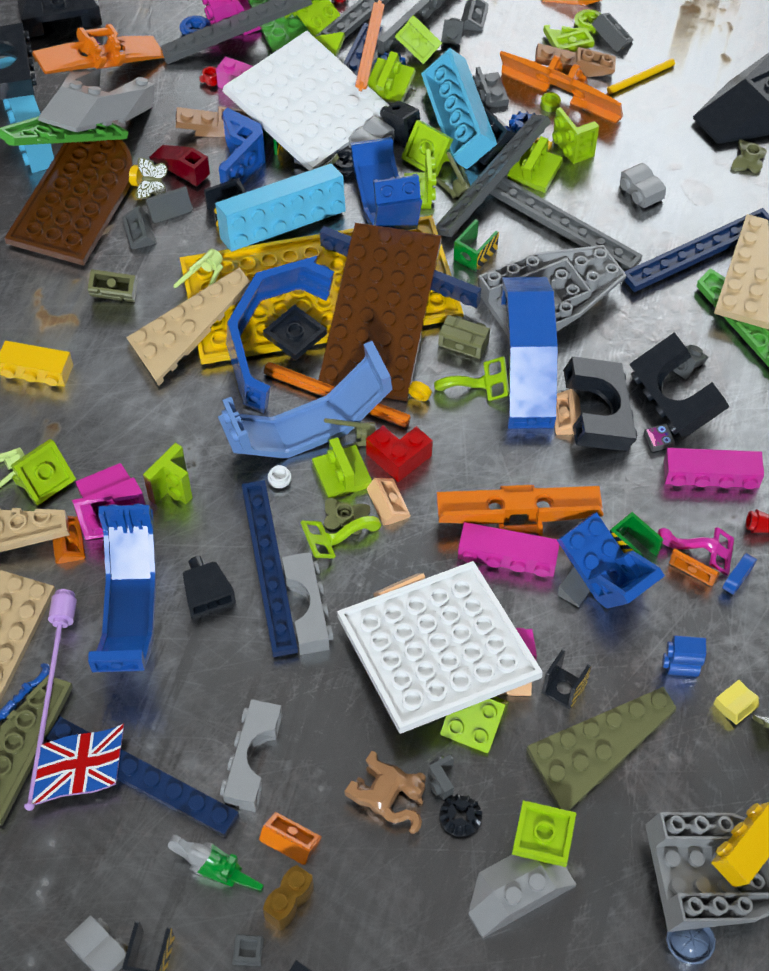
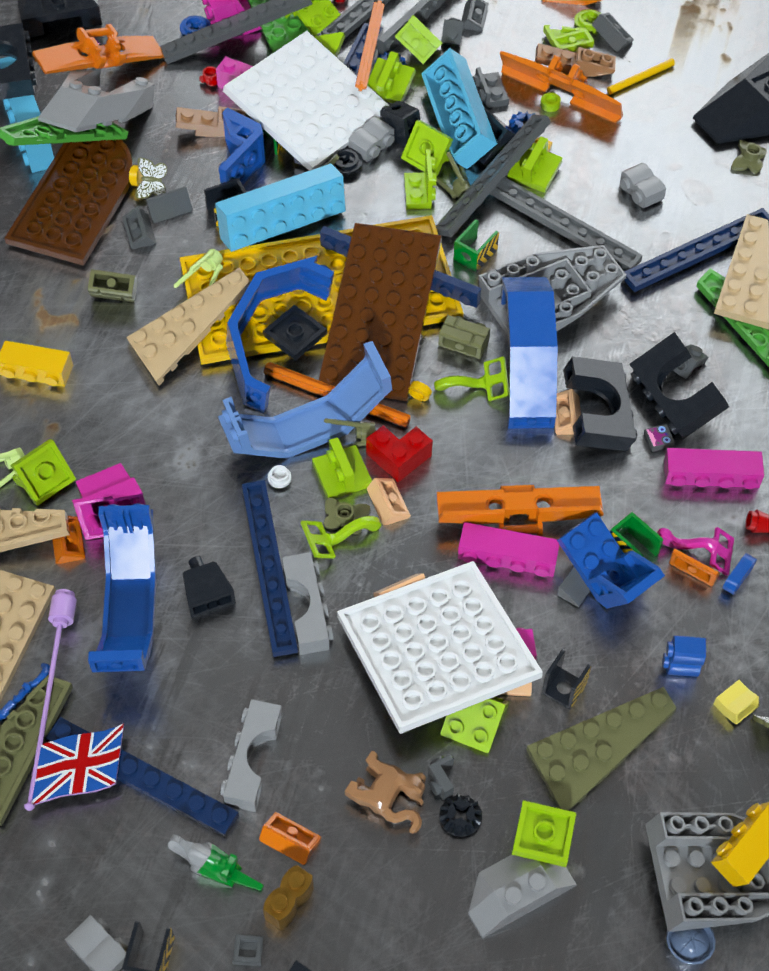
(169, 476): lime bracket -> none
(184, 162): dark red slope -> none
(385, 195): blue panel -> none
(576, 142): lime bracket -> none

